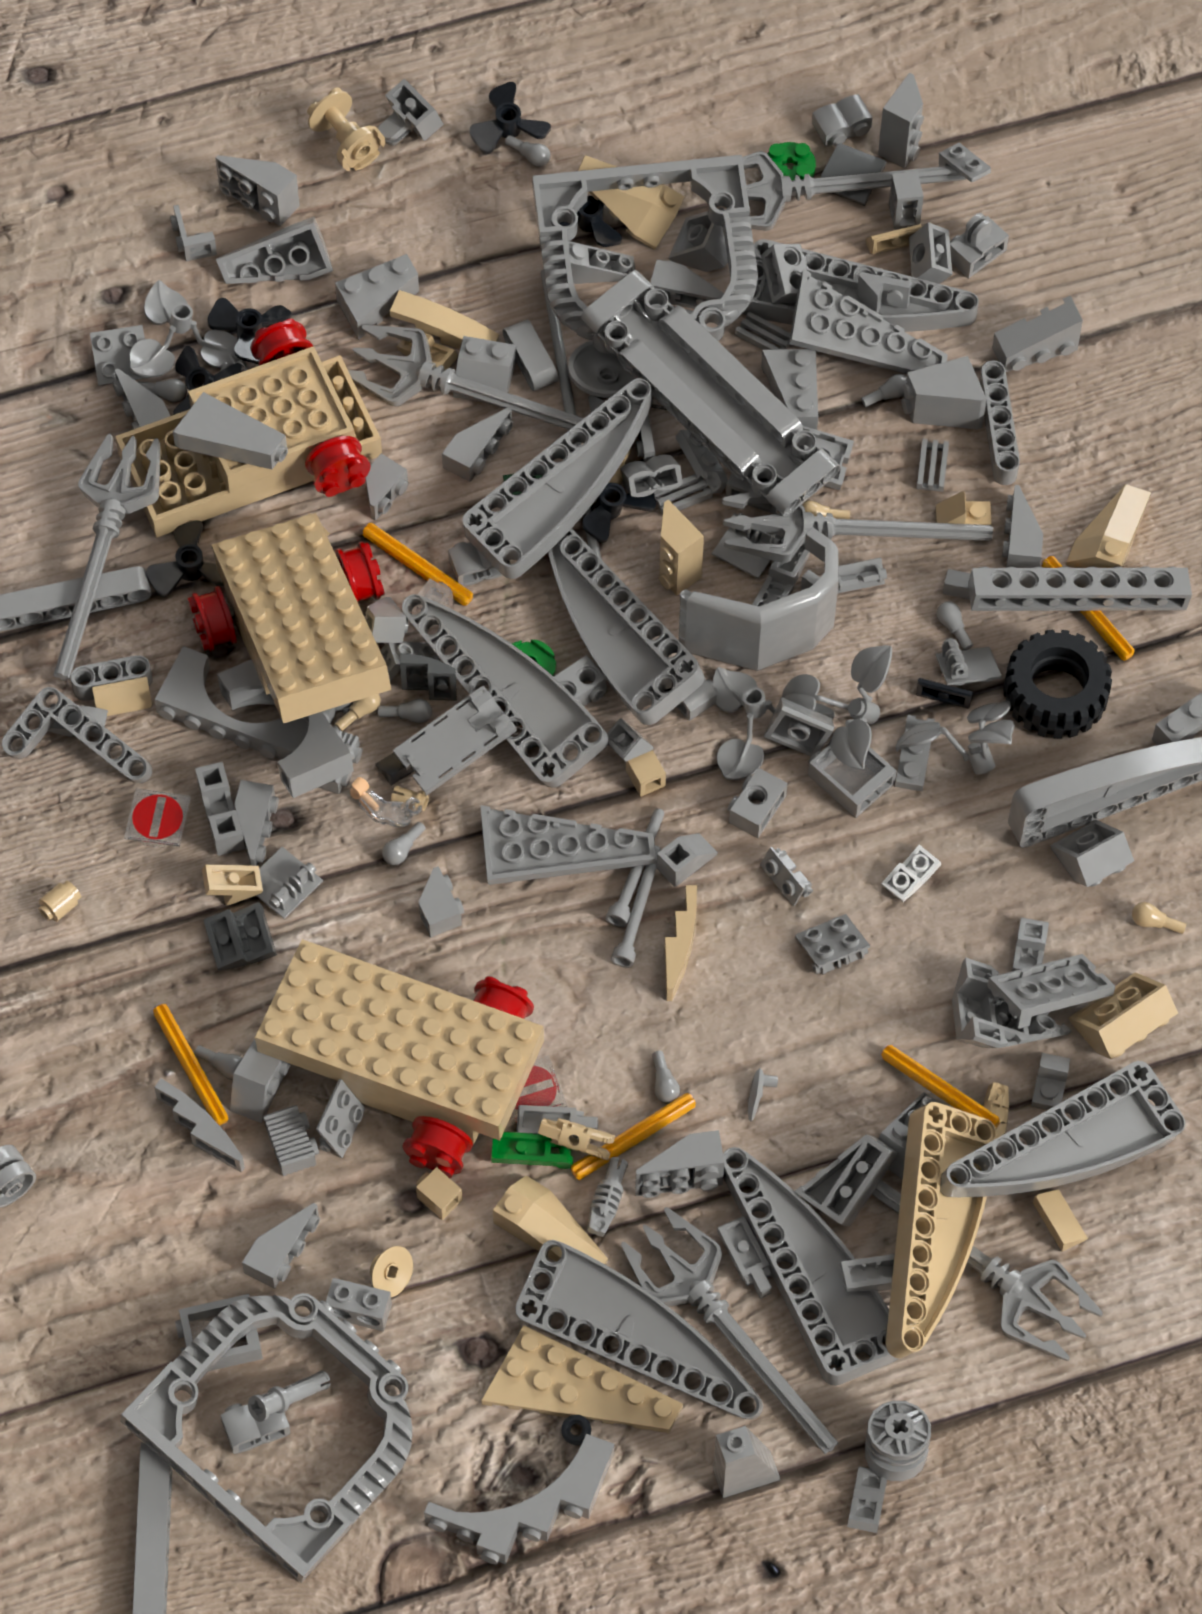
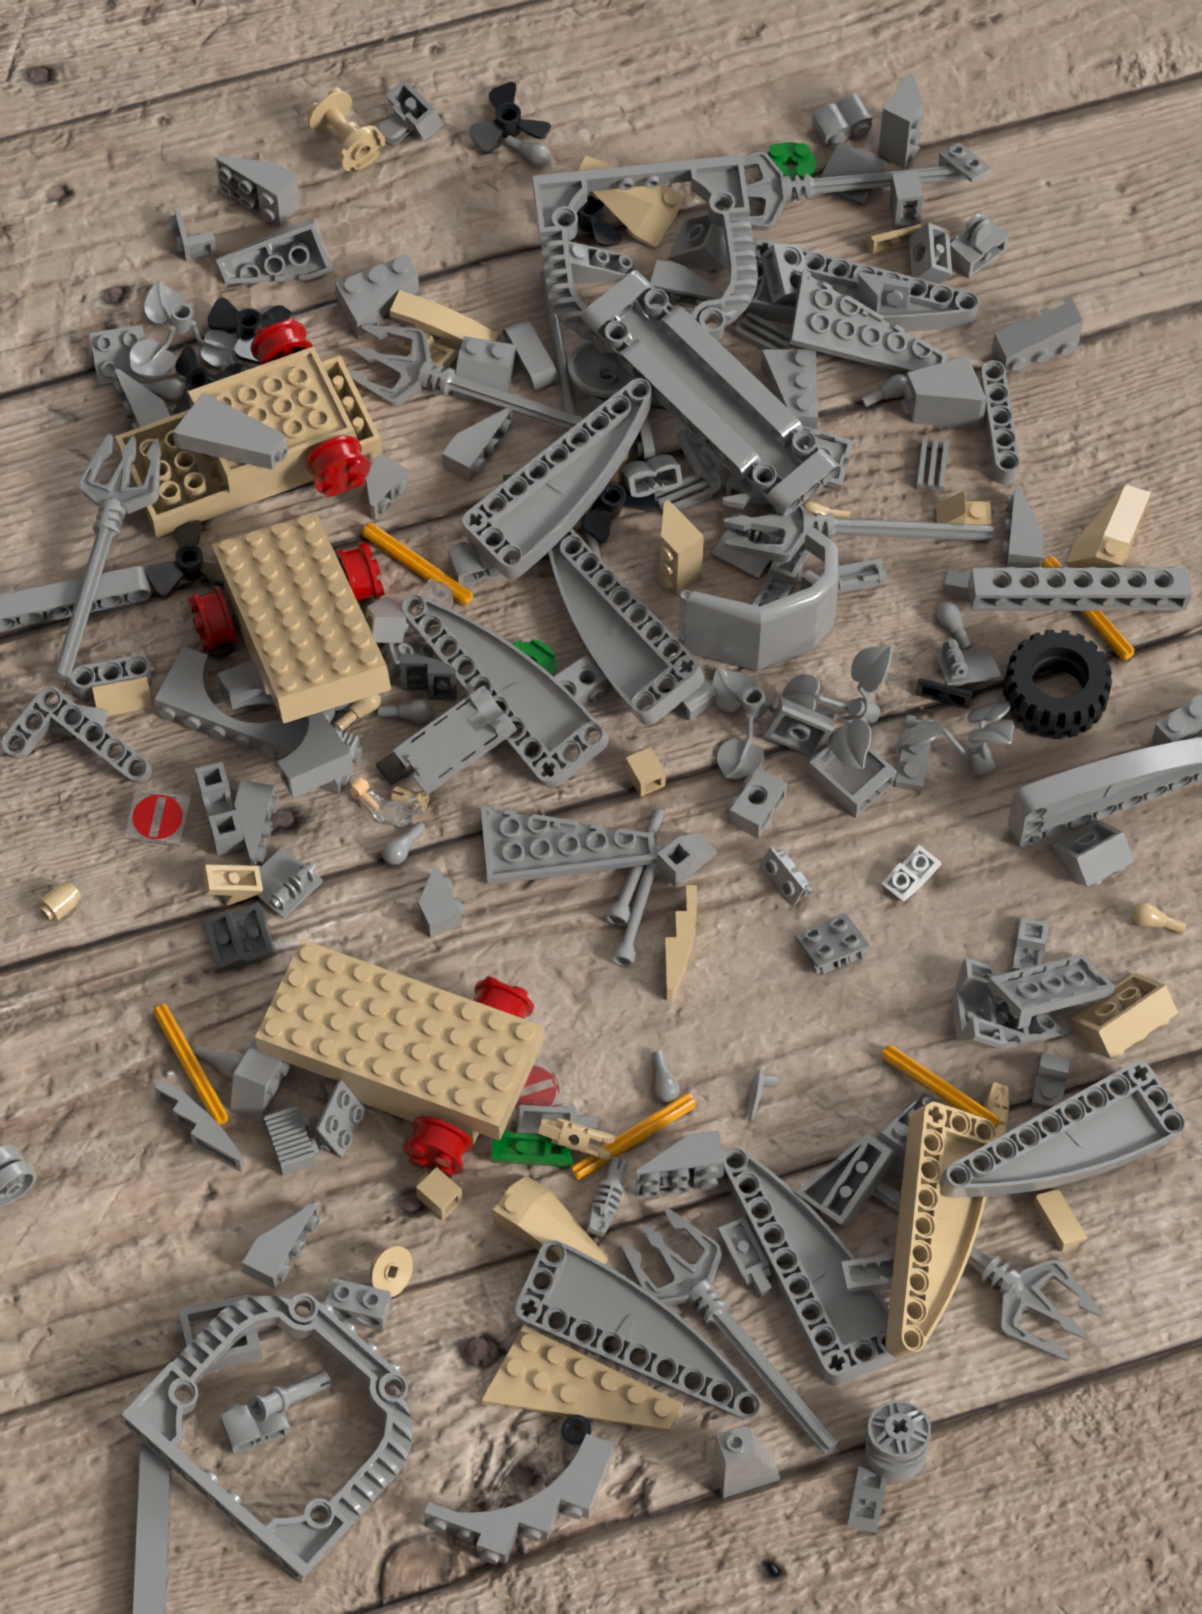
(627, 741): light grey slope -> none

